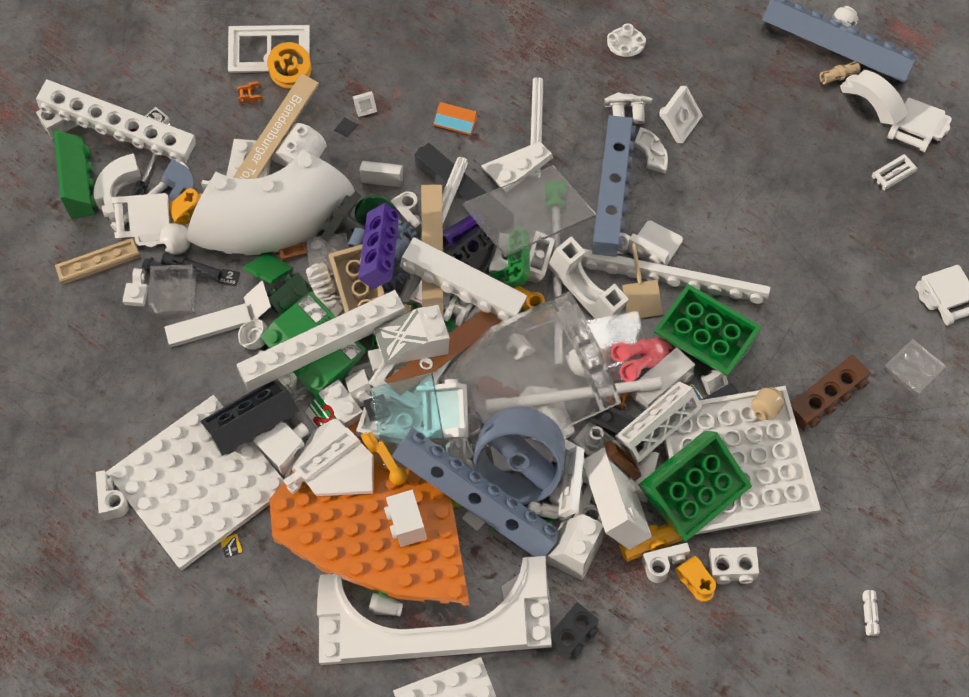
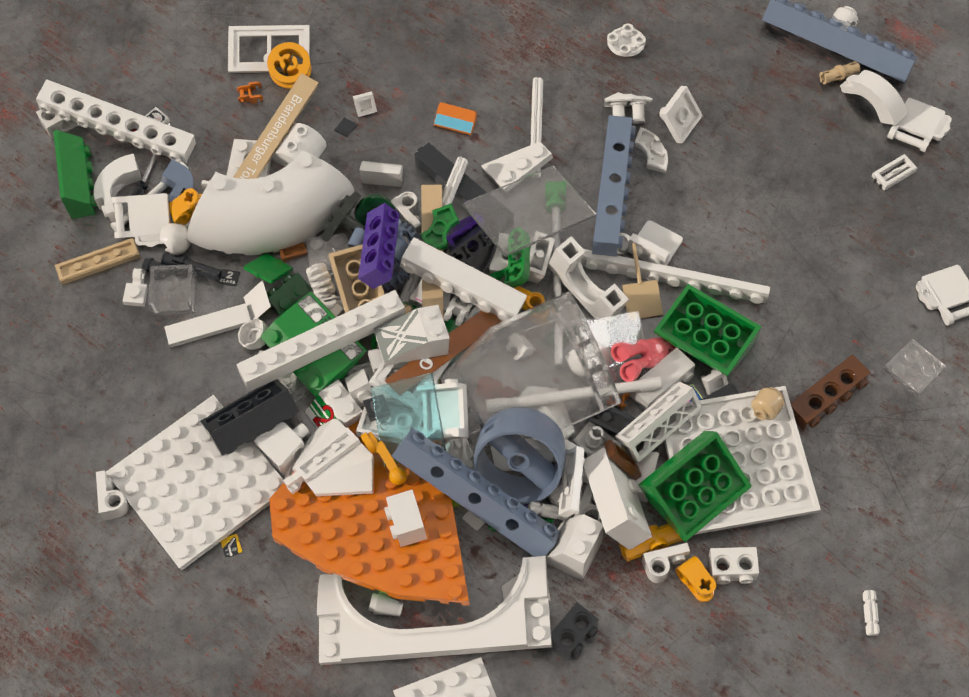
(443, 221): none -> green tile

